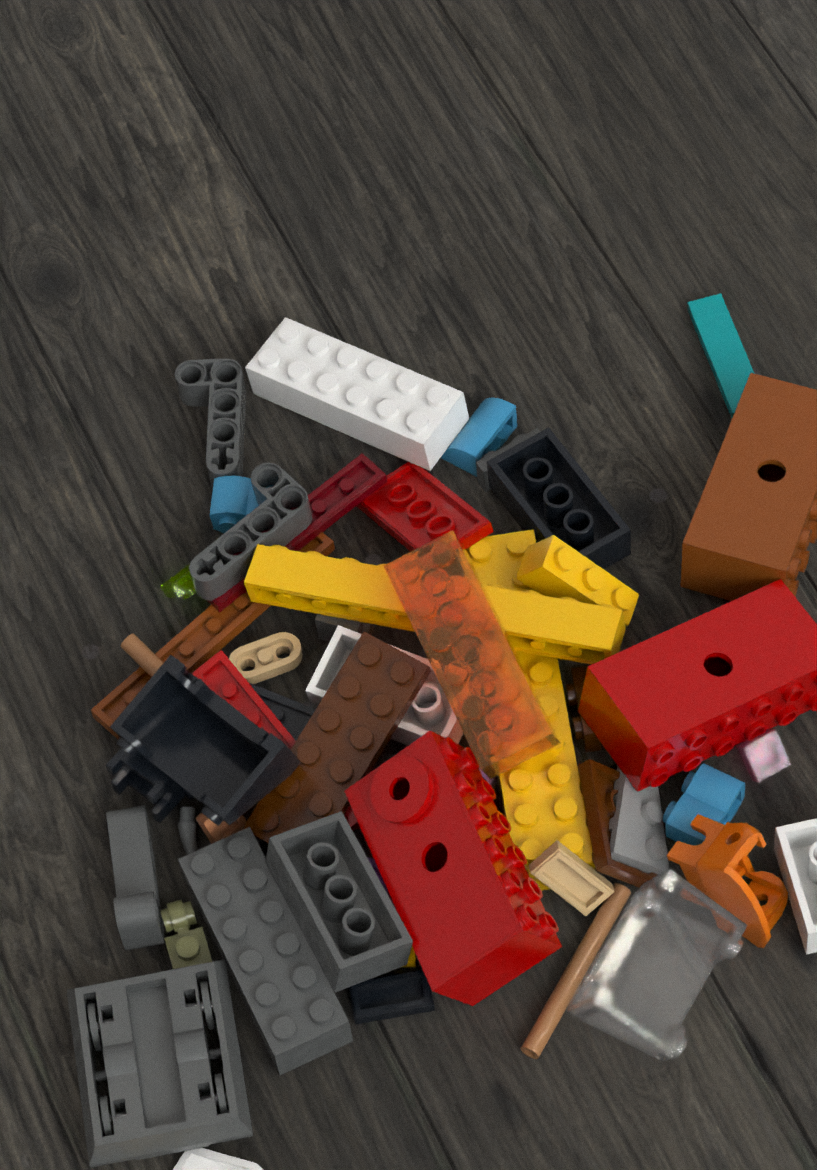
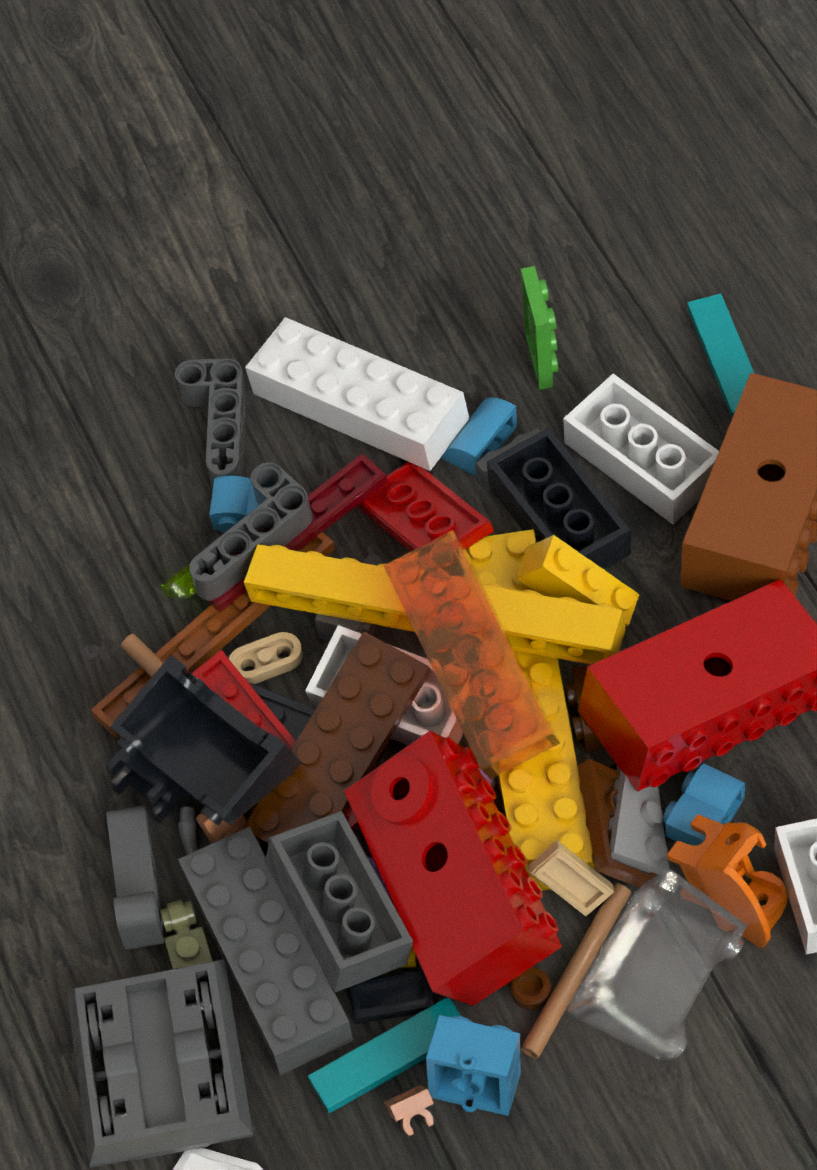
(379, 1058): none -> teal tile
(408, 1104): none -> tile
(473, 1064): none -> dark azure brick
(531, 989): none -> reddish brown tile
(539, 327): none -> bright green plate
(641, 447): none -> white brick
(764, 755): clear pink plate -> none

